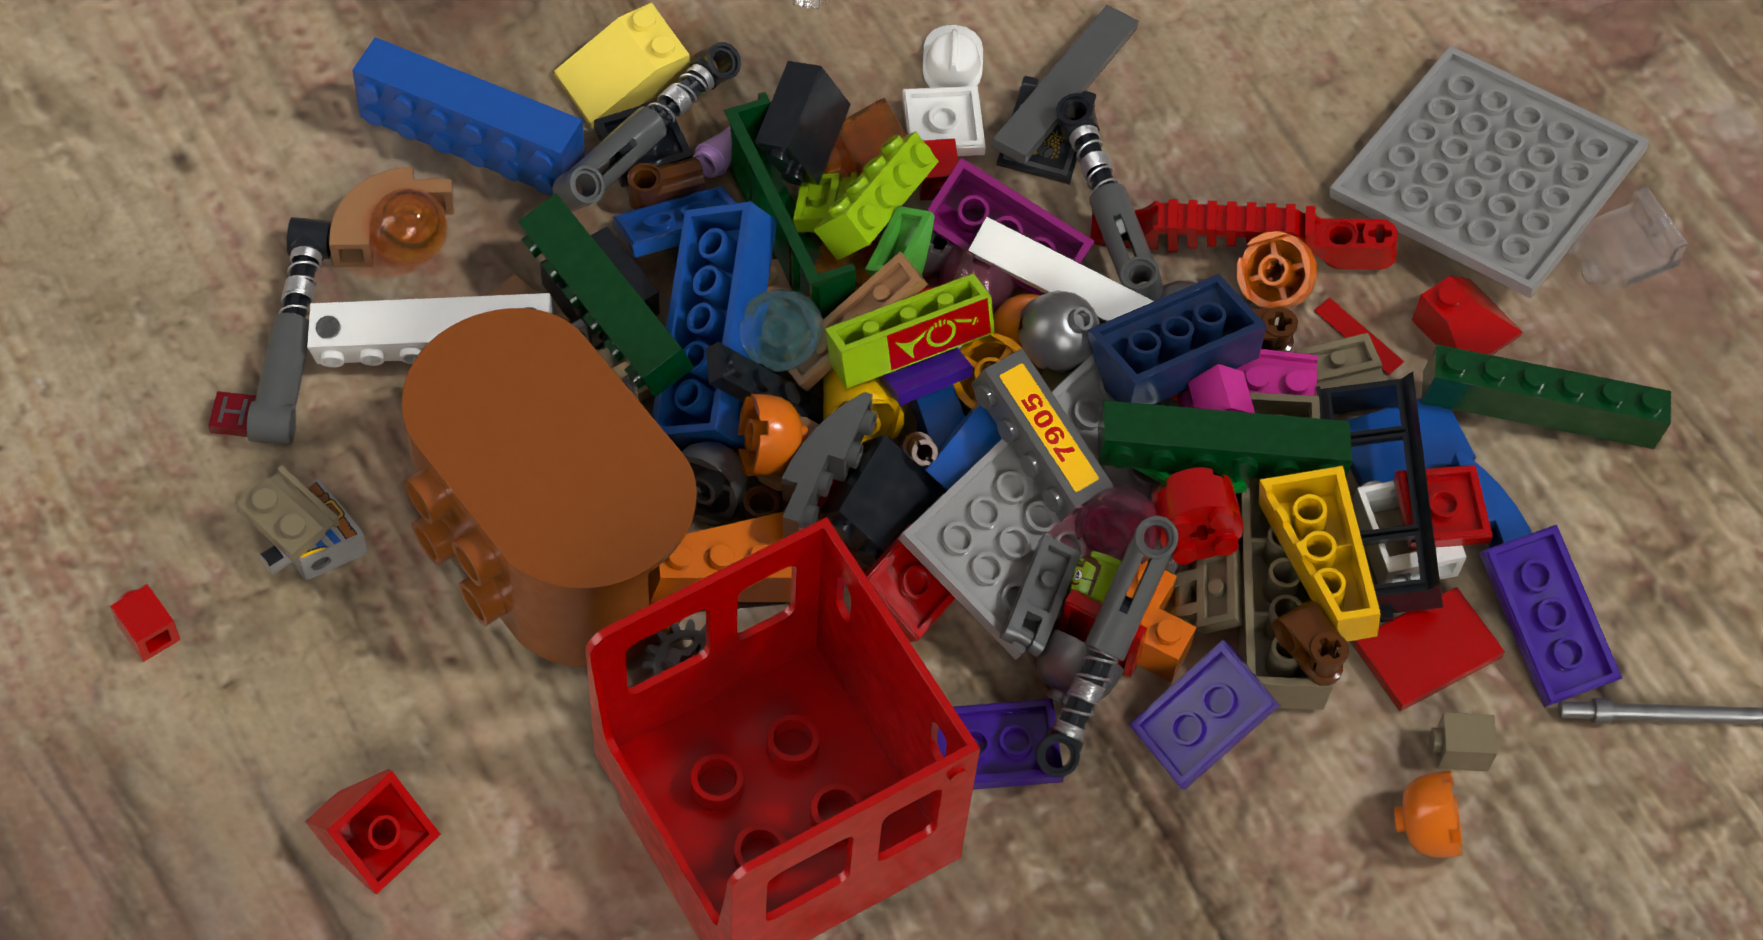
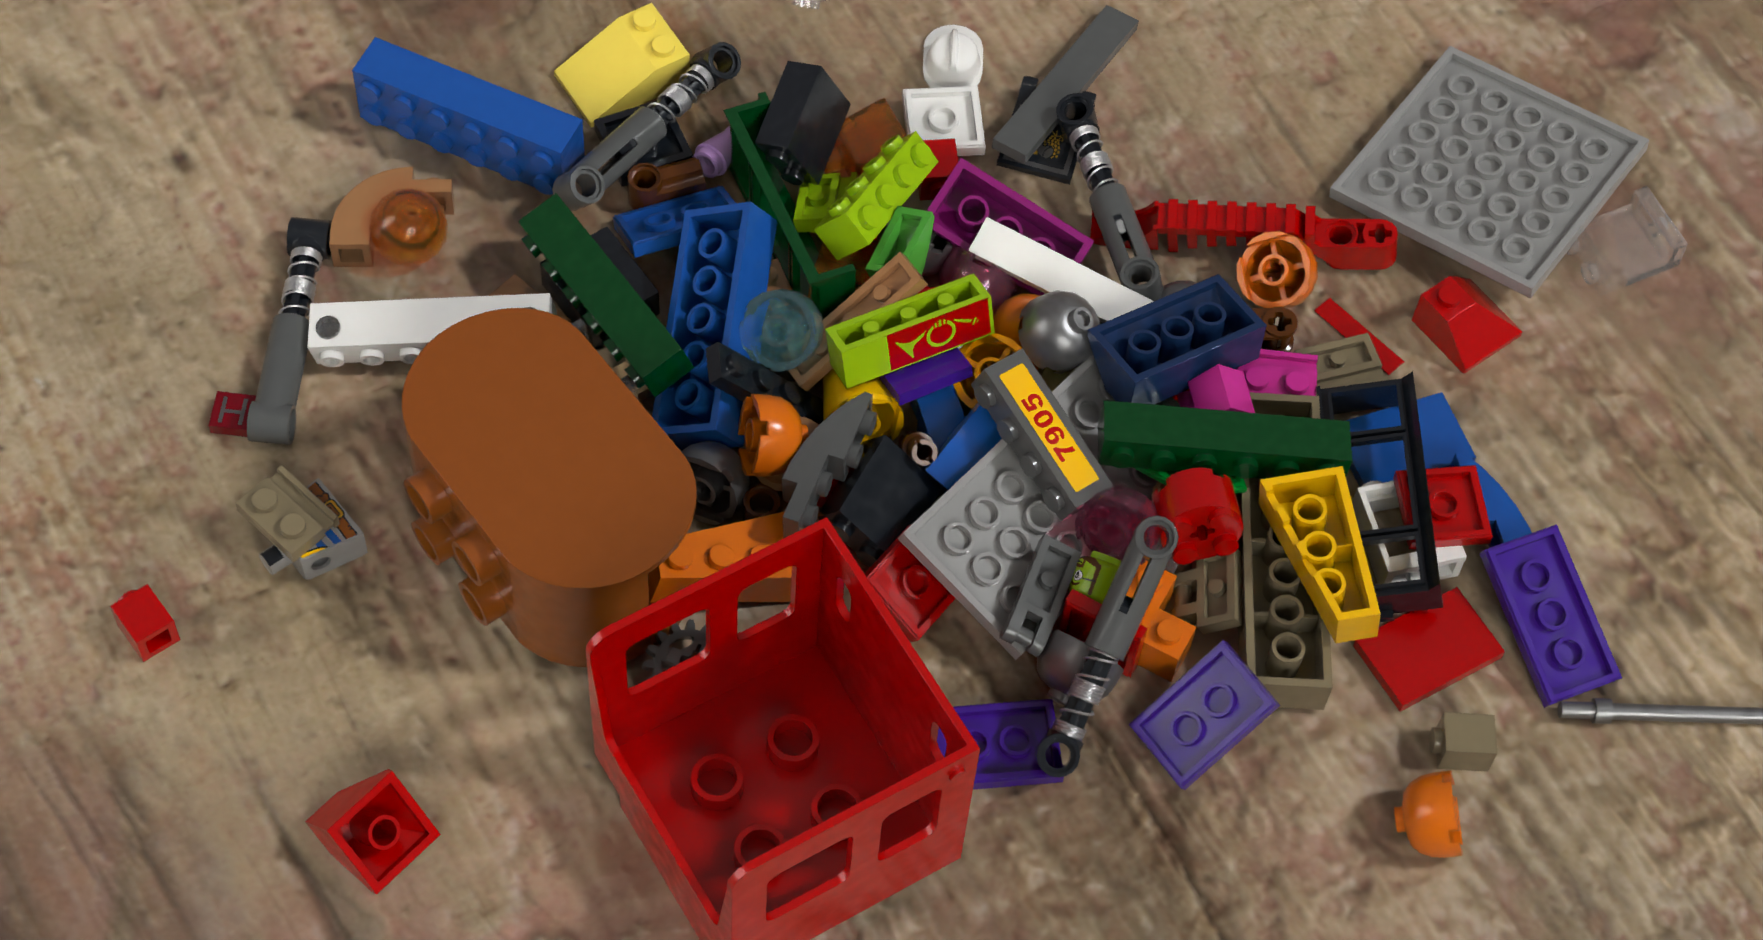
(1312, 642): reddish brown piece -> none
(1546, 396): dark green brick -> none

